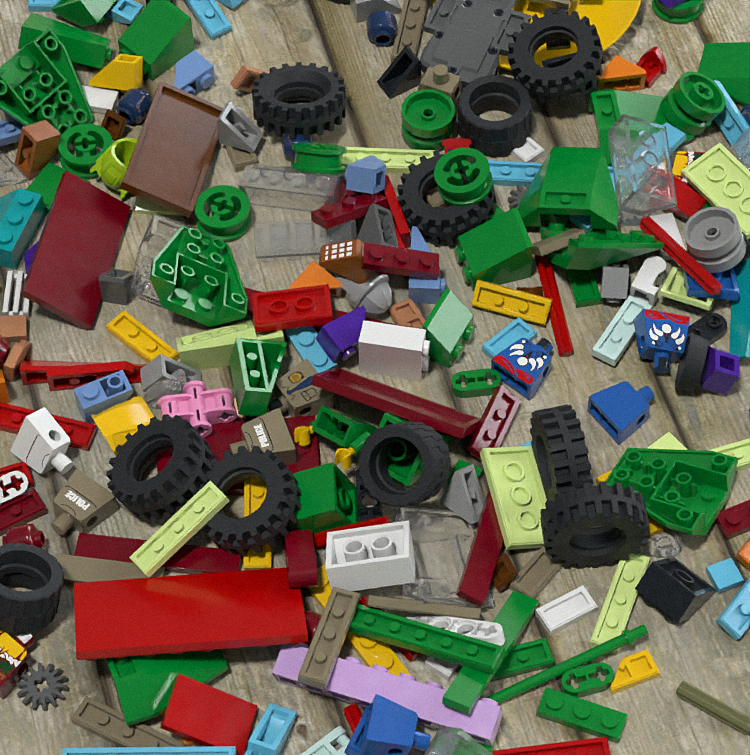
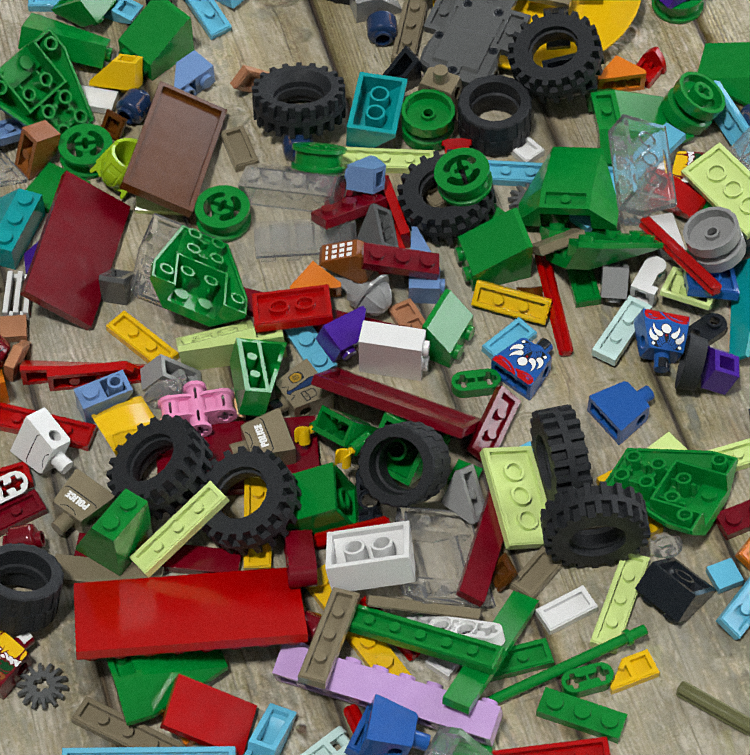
(118, 533): none -> green slope
(237, 129): light grey slope -> none
(375, 110): none -> teal slope

